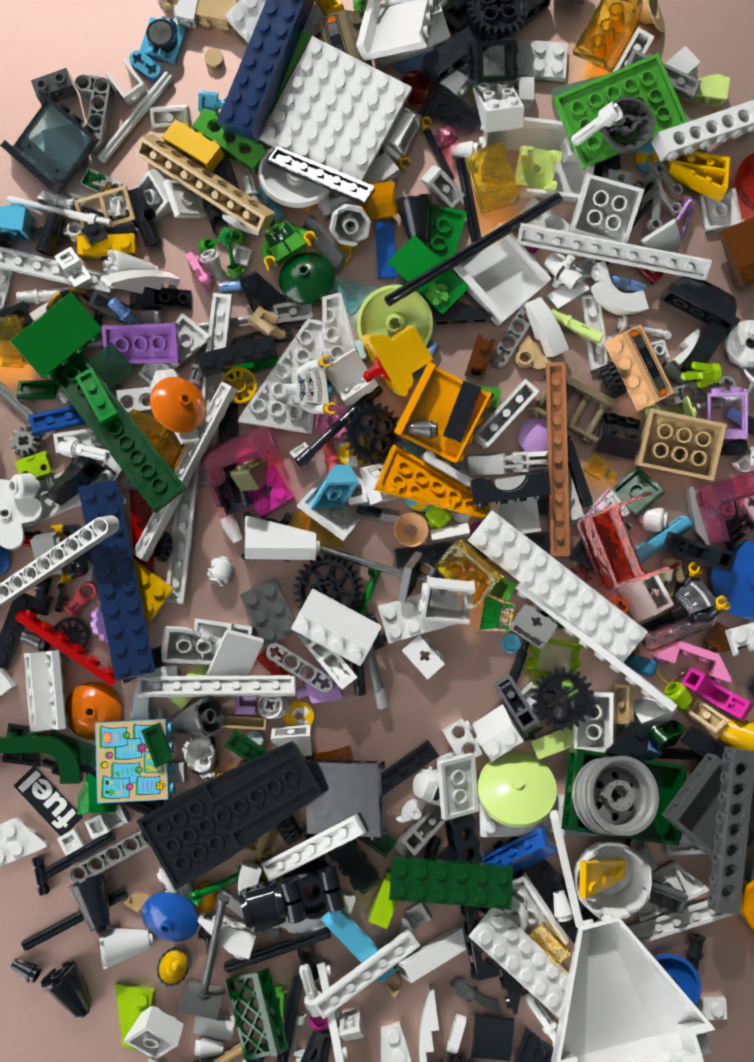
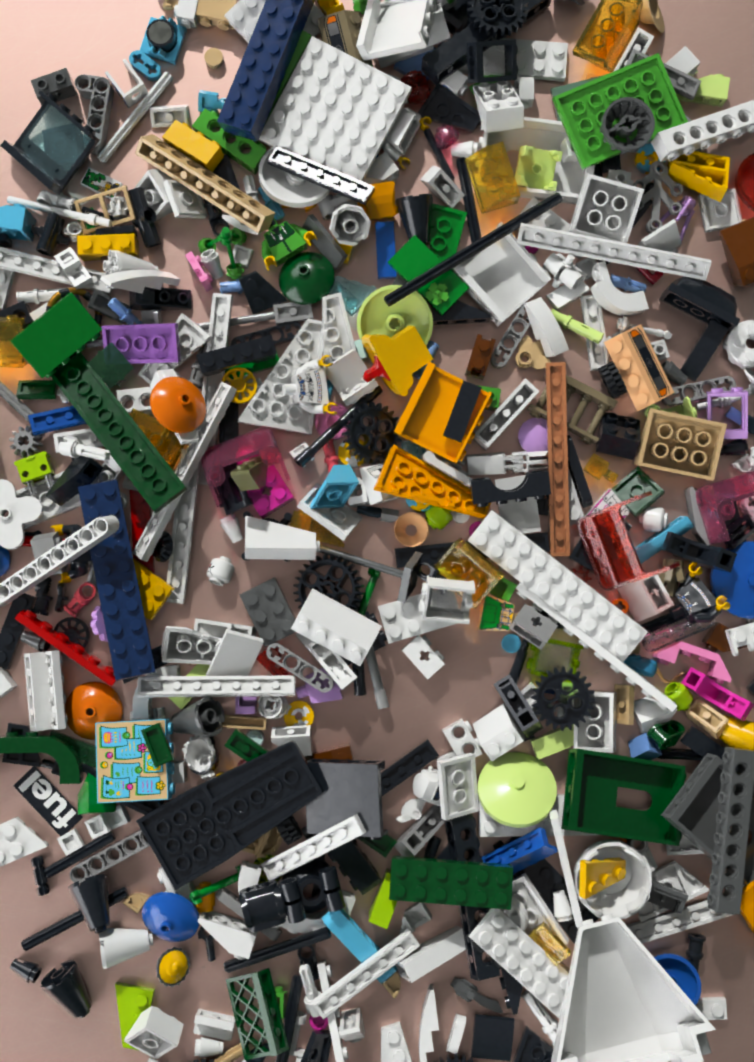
(24, 486): white head -> none
(94, 233): black plate -> none
(97, 396): green plate -> none
(202, 997): dark grey tile -> none
(265, 323): tan rock -> none
(424, 429): dark grey cone -> none
(450, 533): white slope -> none
(607, 117): white piece -> none
(615, 796): light grey wheel -> none
(630, 742): black wing -> none
(687, 345): white slope -> none
(705, 372): lime rock -> none

